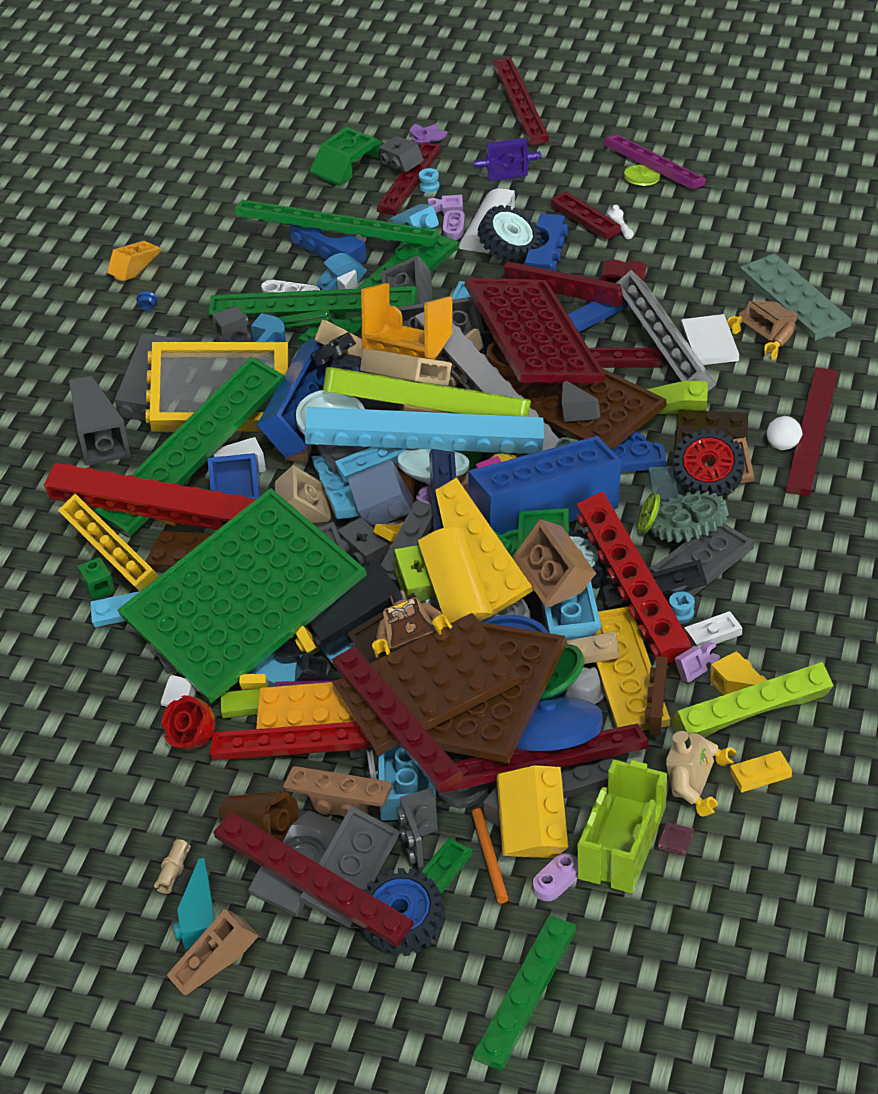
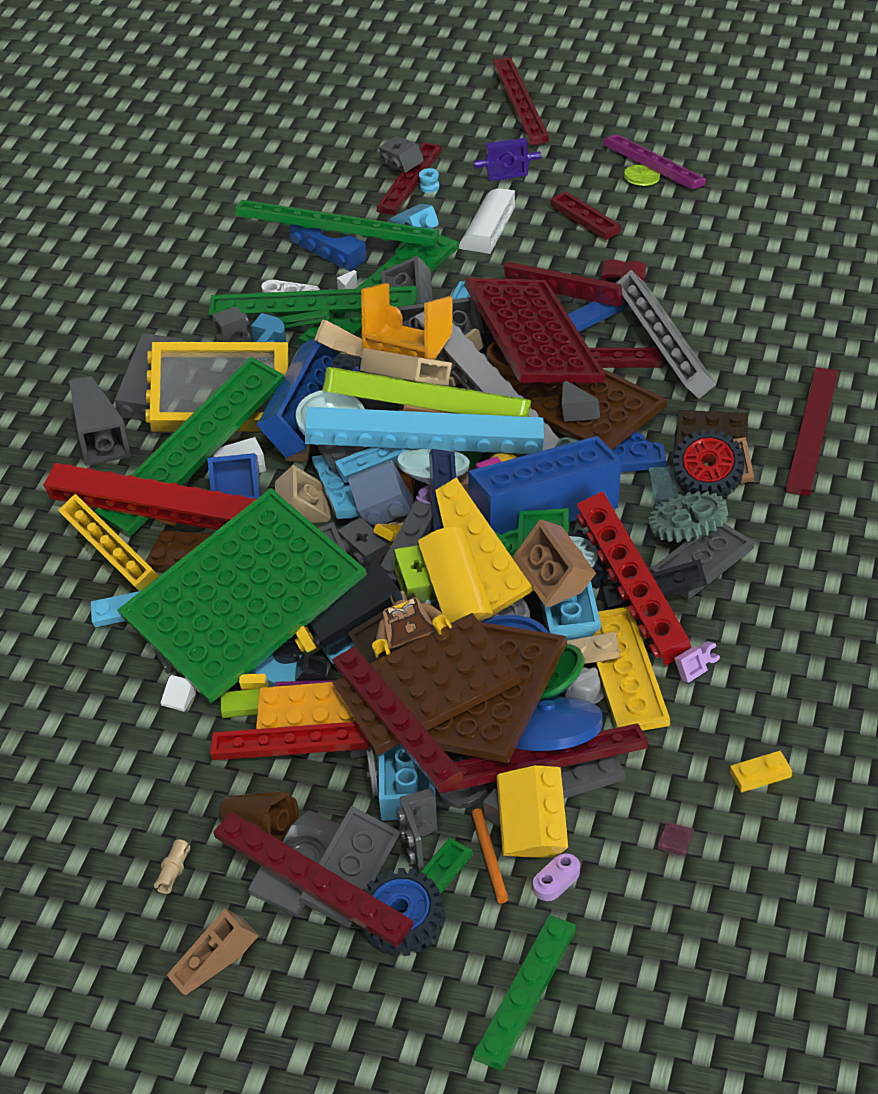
(96, 578): green brick -> none
(131, 259): light orange slope -> none
(146, 300): blue plate -> none
(188, 723): red cylinder -> none
(195, 908): teal slope -> none
(333, 349): black plate -> none
(337, 266): dark azure brick -> none
(337, 792): medium nougat bracket -> none
(340, 151): green slope -> none
(426, 134): medium lavender plate -> none
(447, 203): lavender plate -> none
(454, 224): lavender plate -> none
(508, 234): black wheel -> none
(553, 234): blue arch -> none
(617, 215): white piece -> none
(622, 825): lime piece -> none
(648, 513): lime wheel -> none
(656, 696): reddish brown plate -> none
(683, 396): lime slope -> none
(683, 606): medium azure wheel -> none
(690, 766): tan torso -> none
(710, 339): white tile -> none
(714, 630): white plate -> none
(734, 674): yellow slope -> none
(769, 320): medium nougat torso -> none
(775, 693): lime arch -> none
(784, 285): sand green plate -> none
(784, 433): white hair -> none

